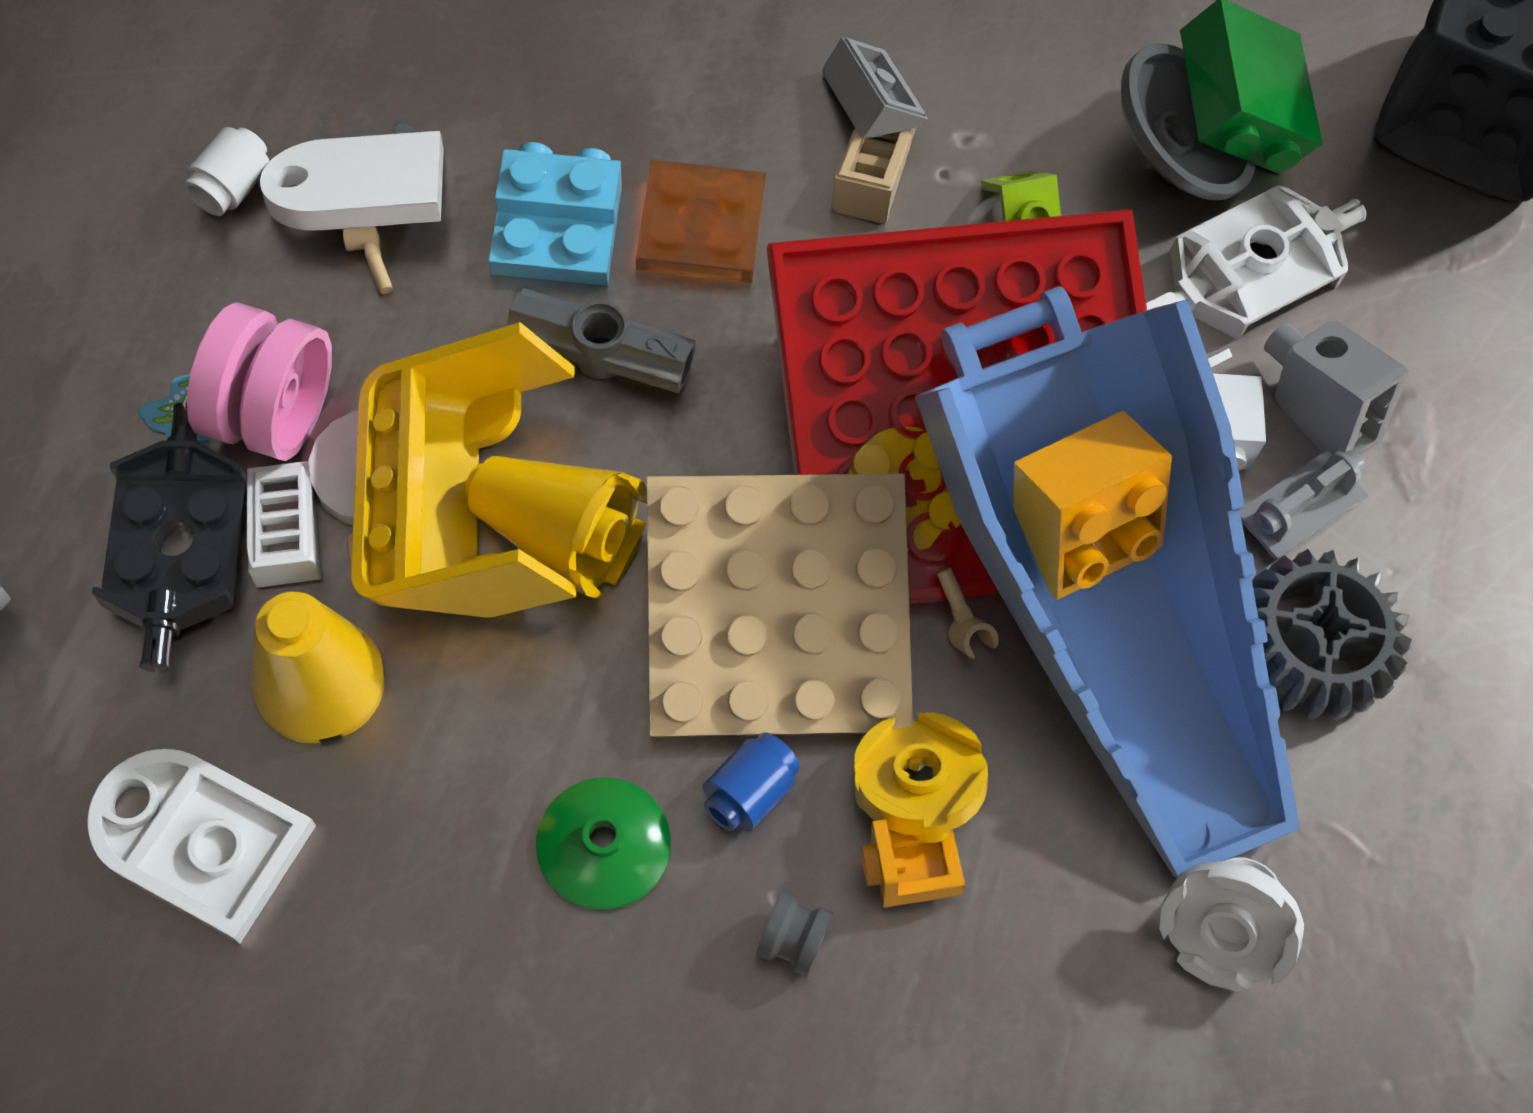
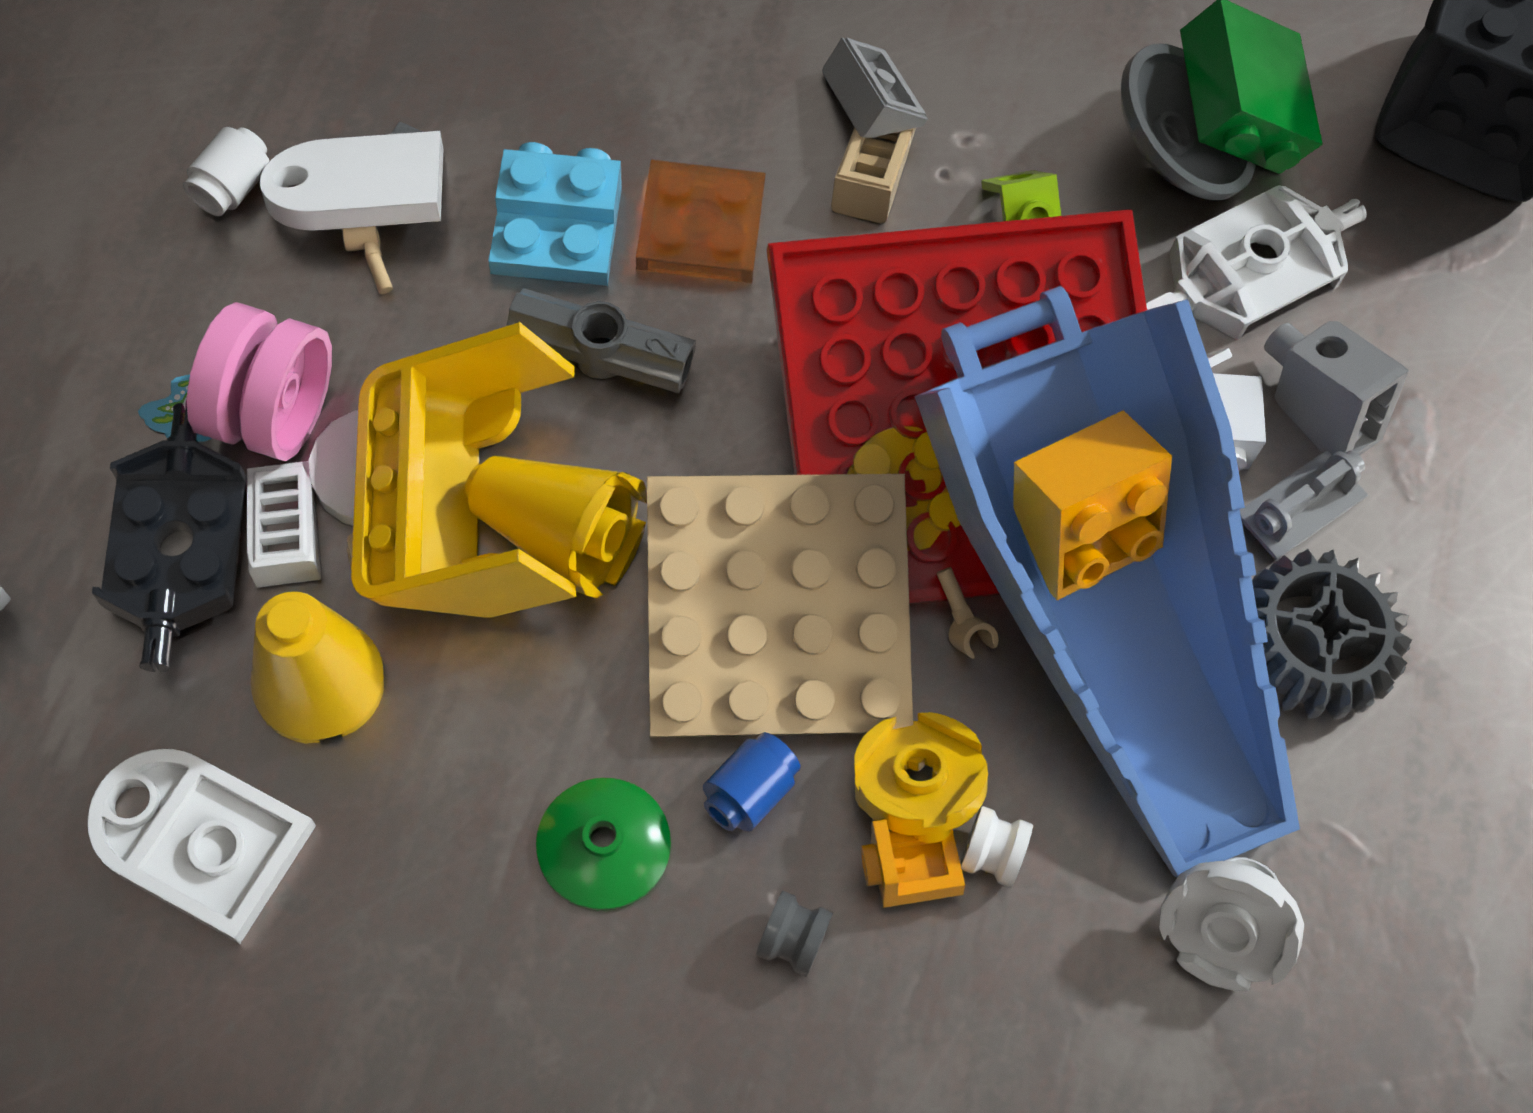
(996, 846): none -> white wheel

